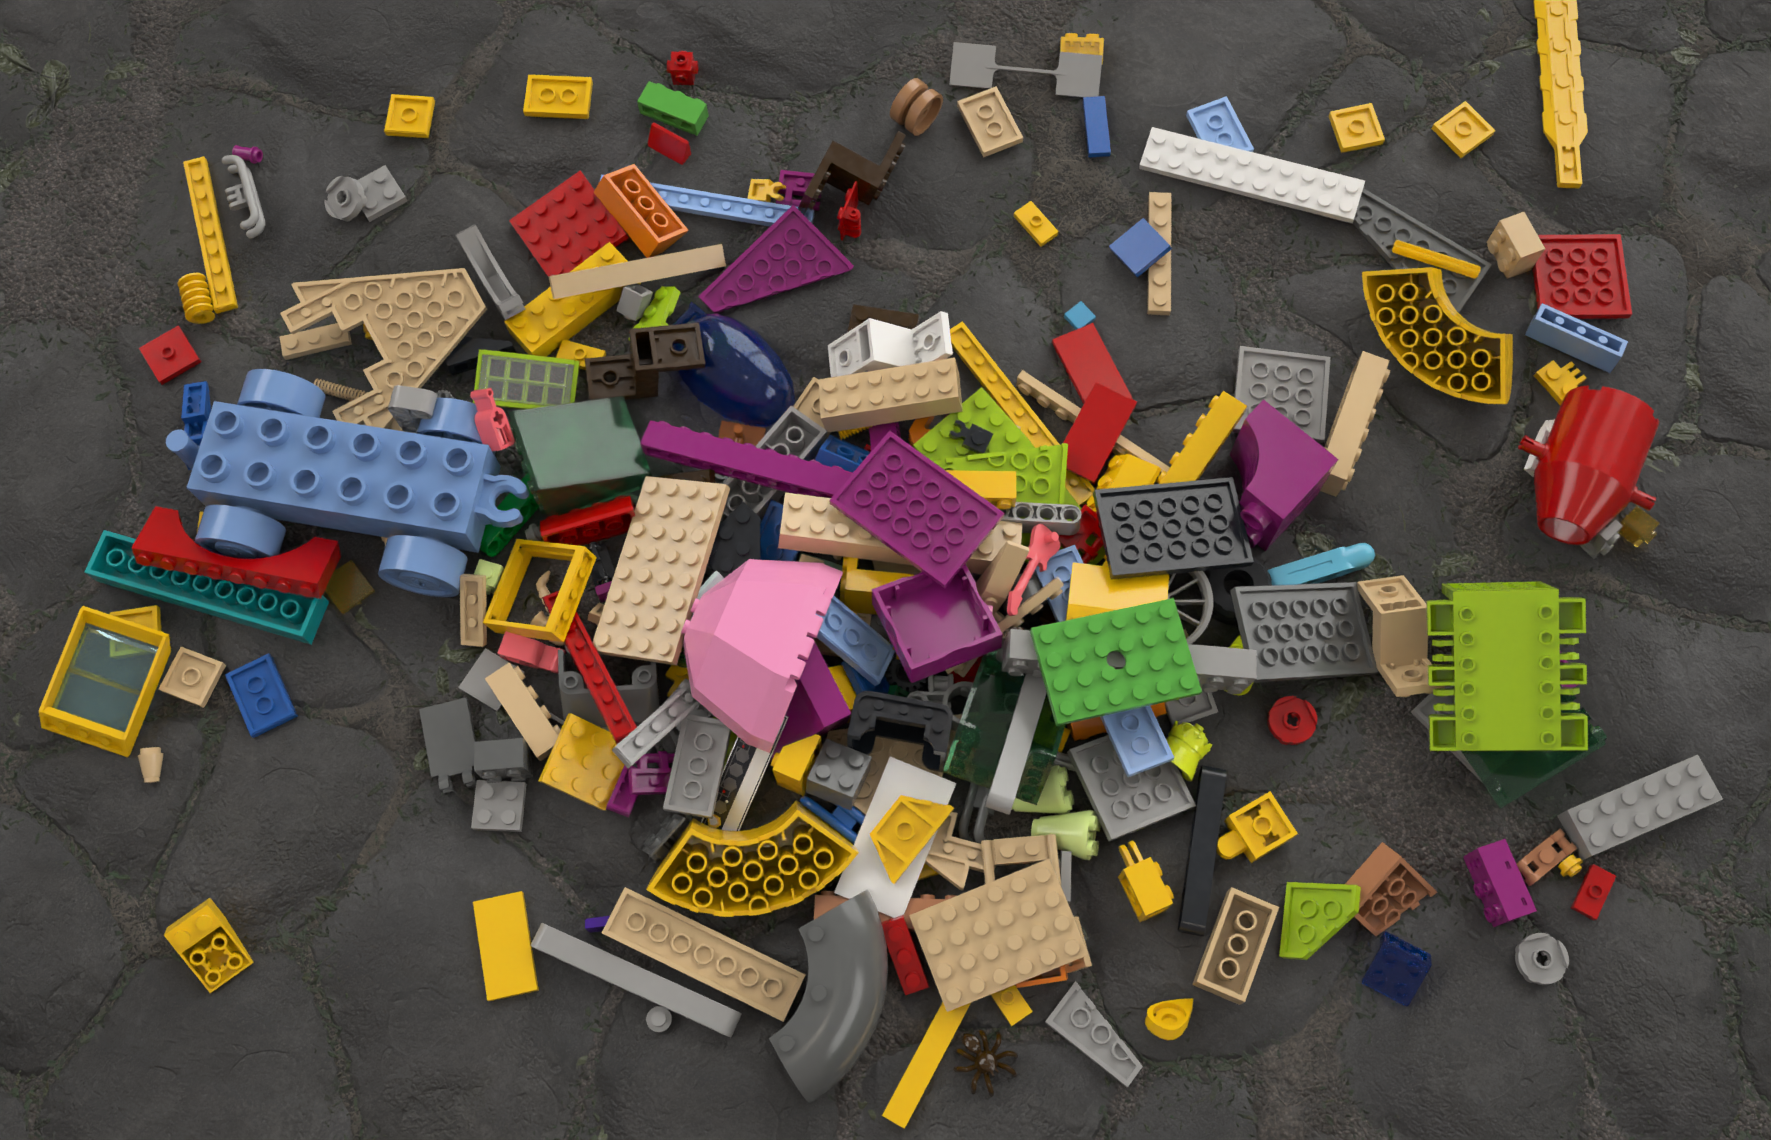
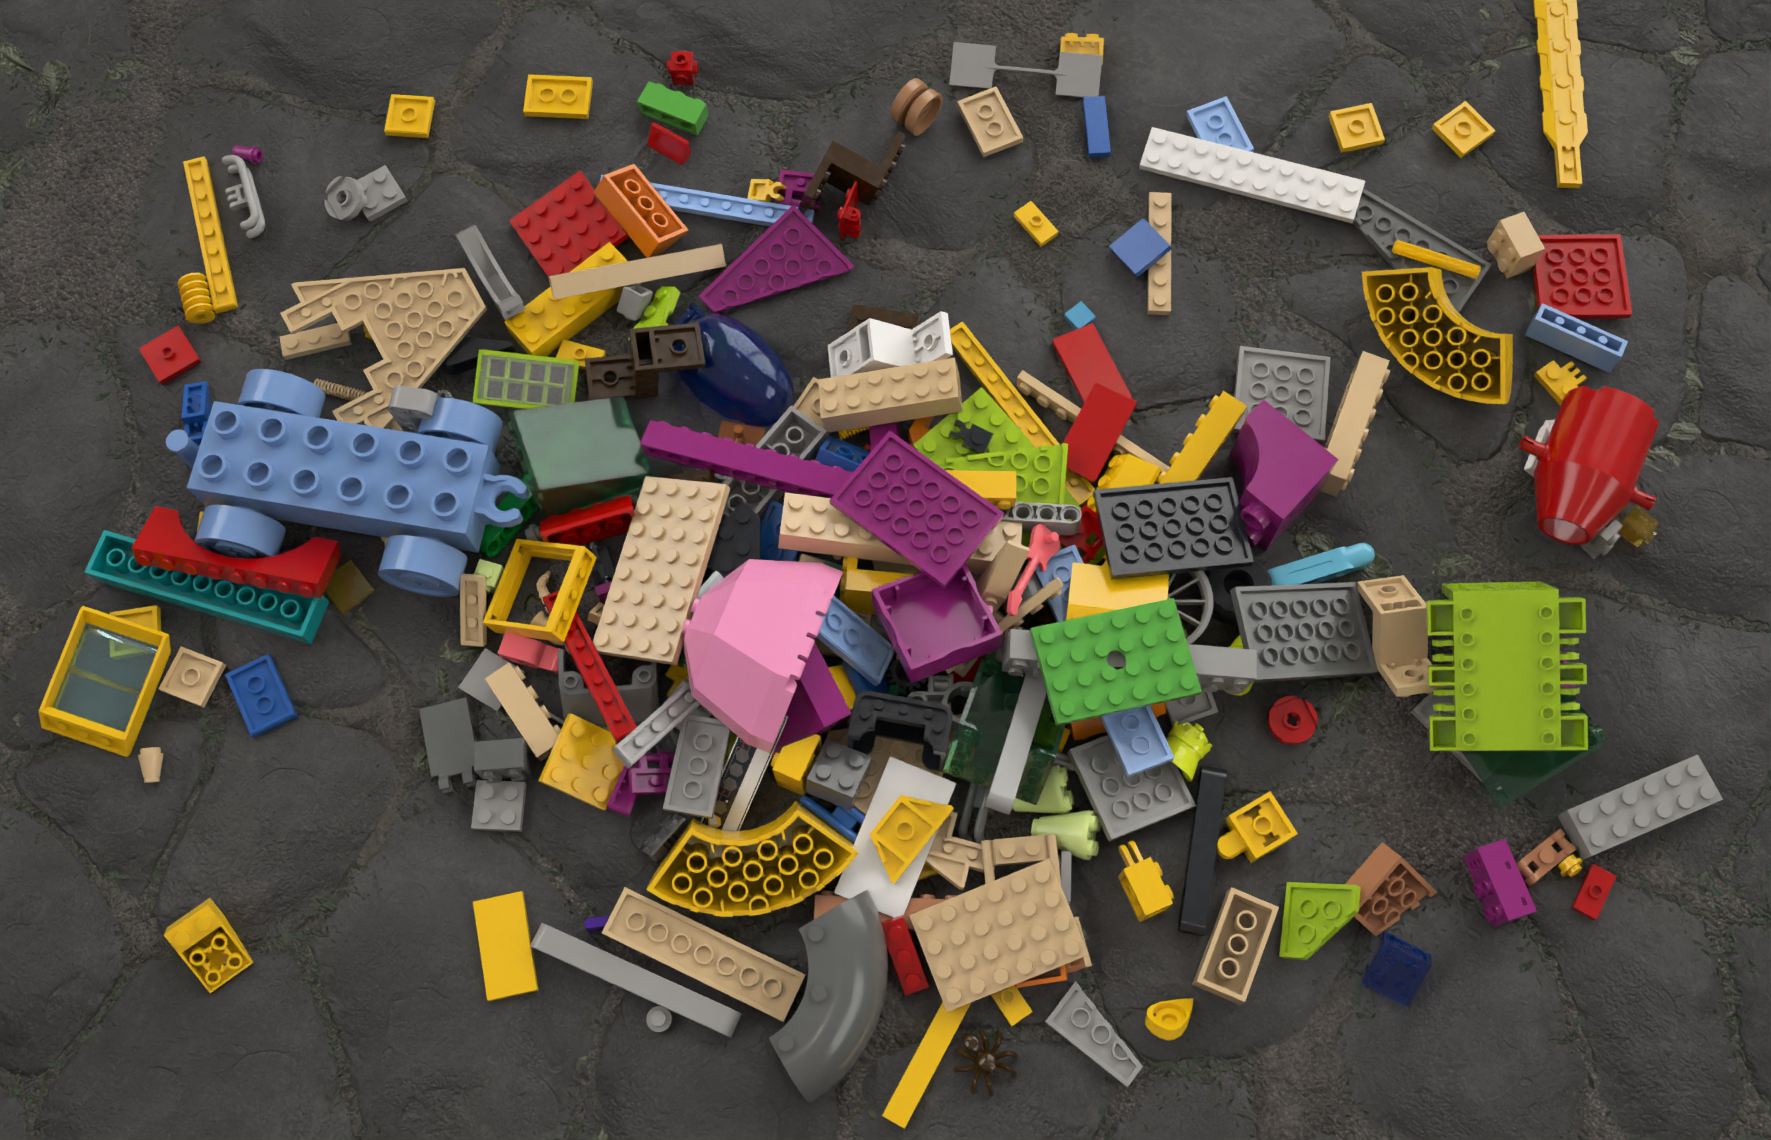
(491, 421): coral piece -> none
(1533, 971): light grey plate -> none

